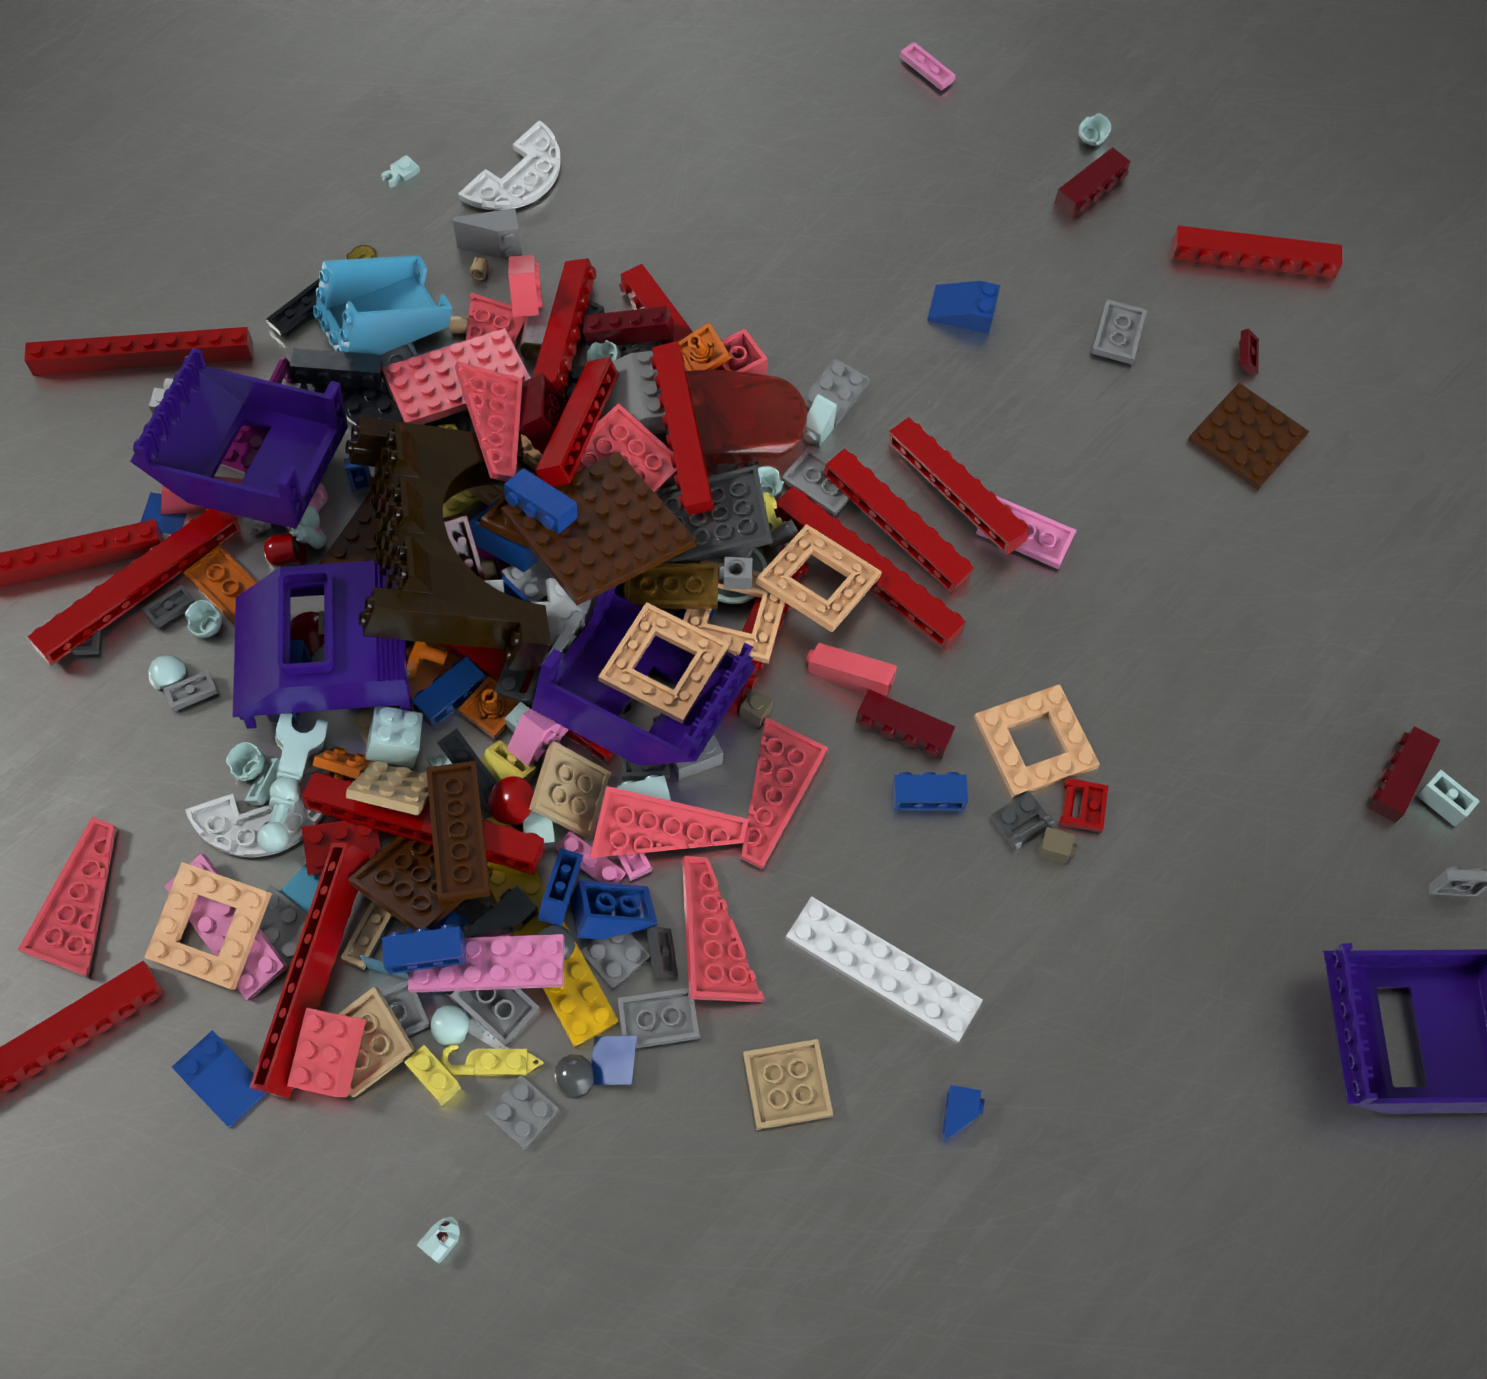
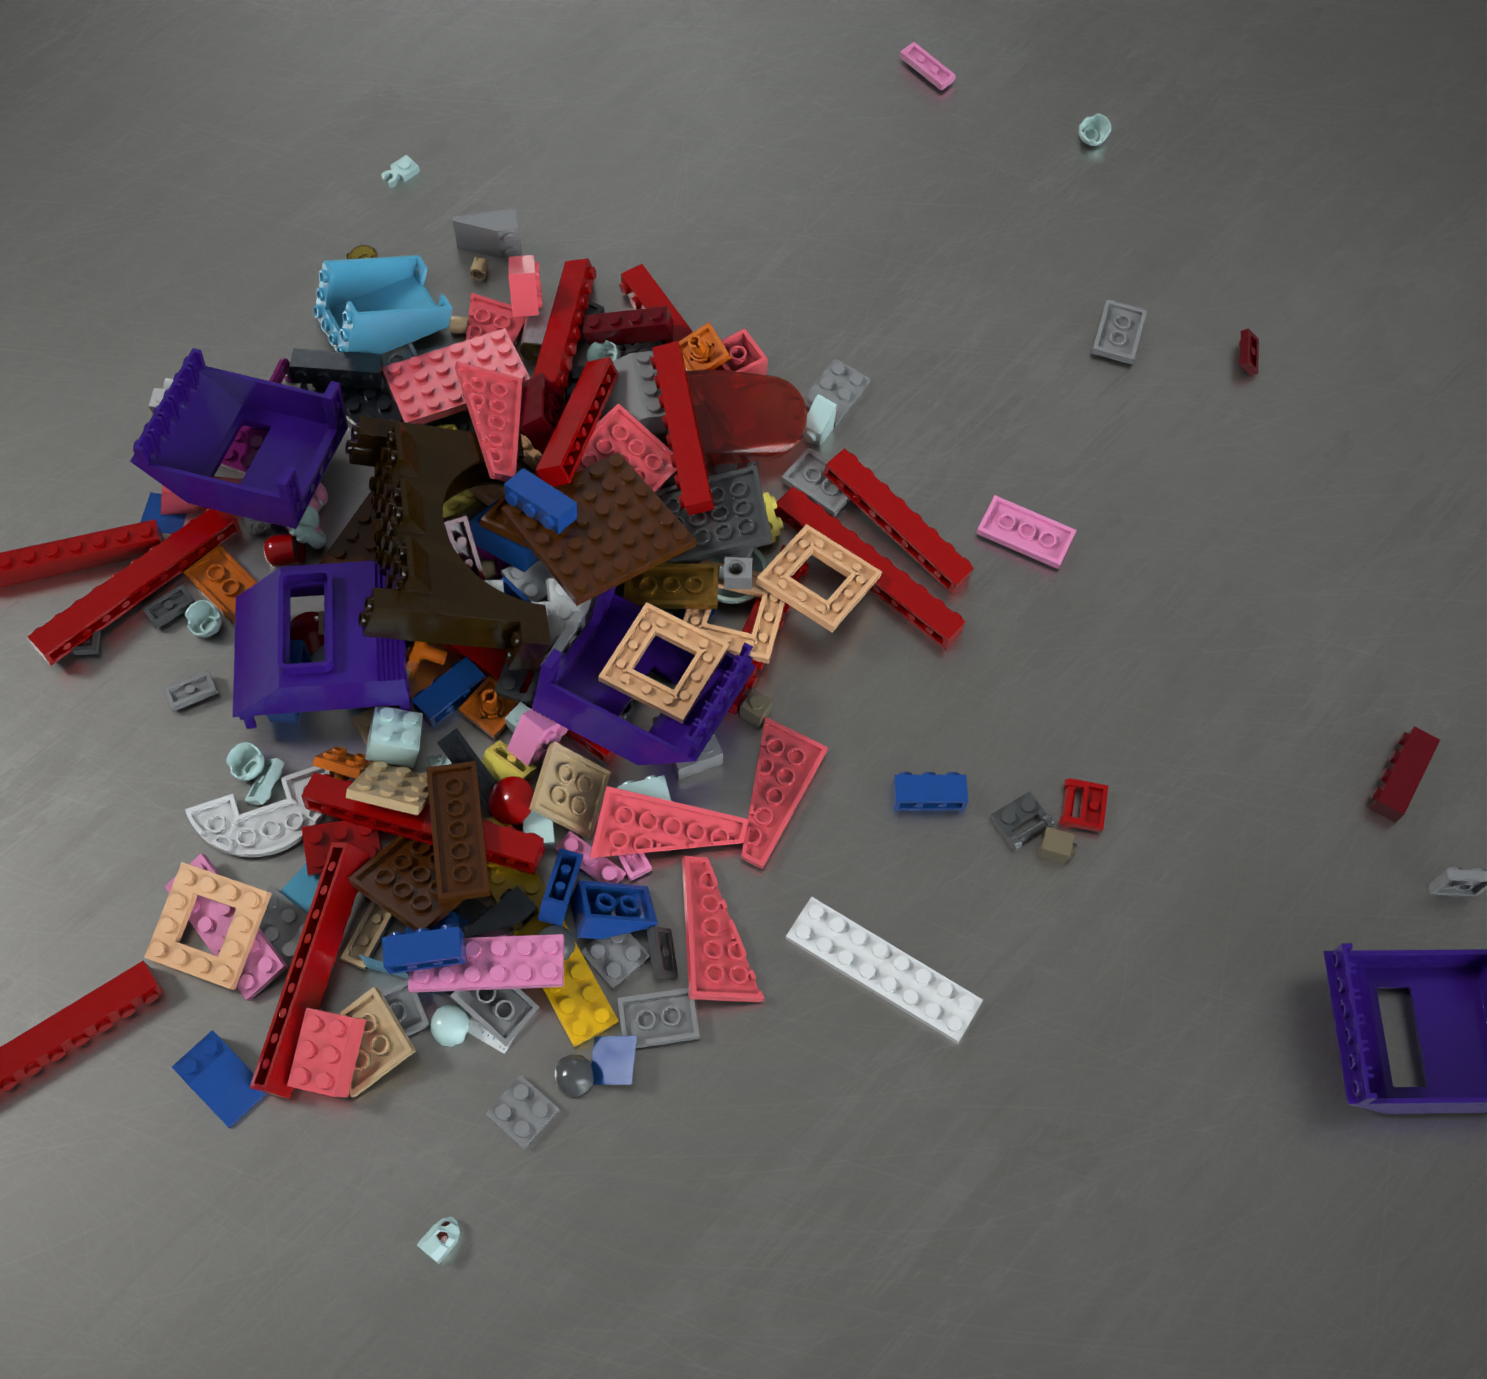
(70, 915): coral wing -> none
(137, 351): red brick -> none
(166, 671): light aqua hair -> none
(286, 788): light aqua piece -> none
(294, 310): black plate -> none
(357, 476): blue slope -> none
(432, 1075): light yellow brick -> none
(493, 1062): light yellow plate -> none
(524, 182): white plate -> none
(634, 772): dark grey plate -> none
(770, 481): light aqua hair -> none
(783, 533): dark grey cone -> none
(787, 1084): tan plate -> none
(851, 670): coral slope -> none
(904, 724): dark red brick -> none
(958, 485): red brick -> none
(961, 1110): blue slope -> none
(965, 305): blue slope -> none
(1021, 779): light nougat plate -> none
(1092, 182): dark red brick -> none
(1248, 436): reddish brown plate -> none
(1257, 251): red brick -> none
(1448, 798): light aqua brick -> none

